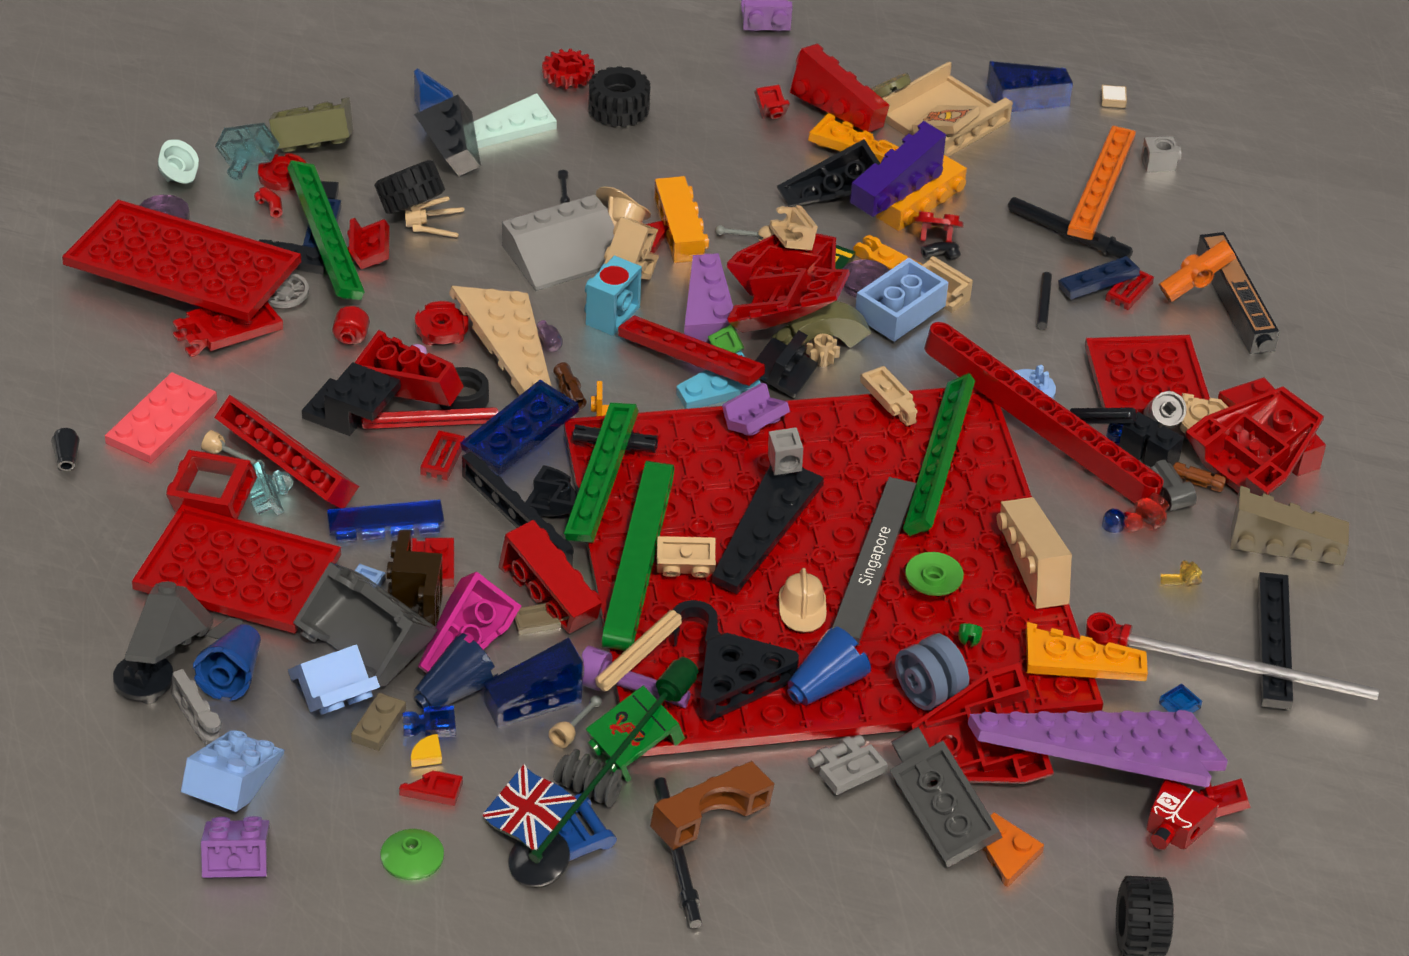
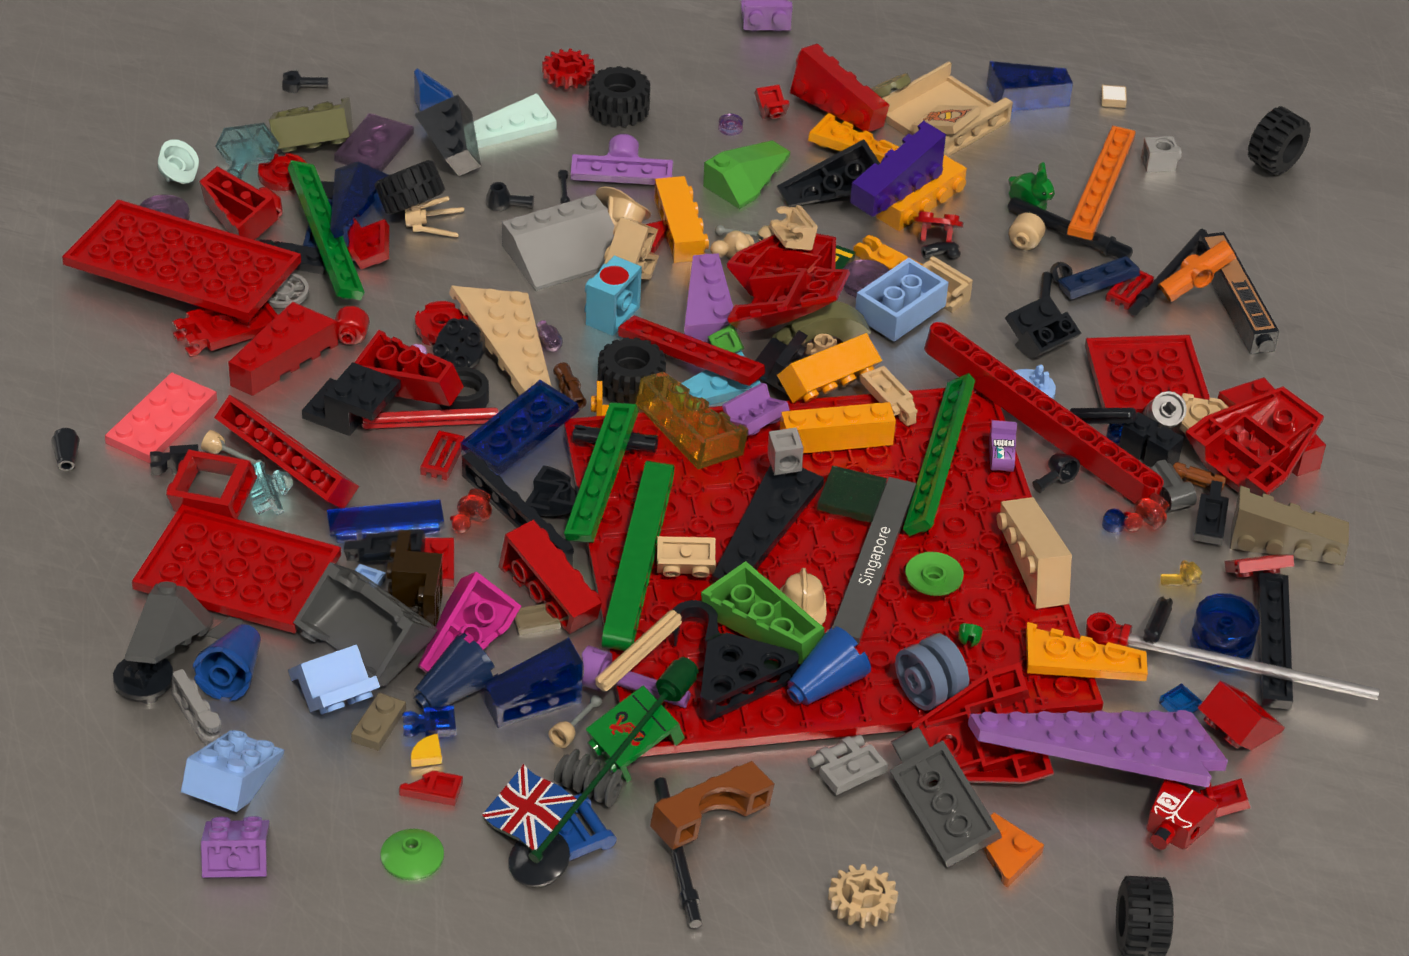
(162, 461): none -> black plate
(238, 204): none -> red wedge
(281, 347): none -> red wedge
(293, 81): none -> black bar
(352, 194): none -> clear blue wedge
(374, 142): none -> clear purple tile
(378, 546): none -> black hinge
(460, 343): none -> black plate
(471, 507): none -> clear red animal
(499, 198): none -> black bar
(620, 164): none -> medium lavender plate
(623, 366): none -> black tyre
(689, 421): none -> clear yellow wedge
(730, 124): none -> clear purple tile
(732, 243): none -> tan animal
(743, 171): none -> bright green wedge
(761, 611): none -> bright green wedge
(829, 368): none -> light orange brick
(842, 426): none -> light orange brick
(851, 494): none -> clear green tile
(862, 895): none -> tan gear
(1002, 445): none -> medium lavender leg
(1028, 230): none -> tan head
(1032, 188): none -> green animal
(1041, 327): none -> black brick
(1062, 467): none -> black bar
(1065, 270): none -> black hinge
(1147, 295): none -> black bar
(1158, 620): none -> black axle
(1211, 515): none -> black hinge
(1225, 626): none -> clear blue wheel
(1239, 717): none -> red slope
(1268, 564): none -> plate
(1279, 140): none -> black tyre

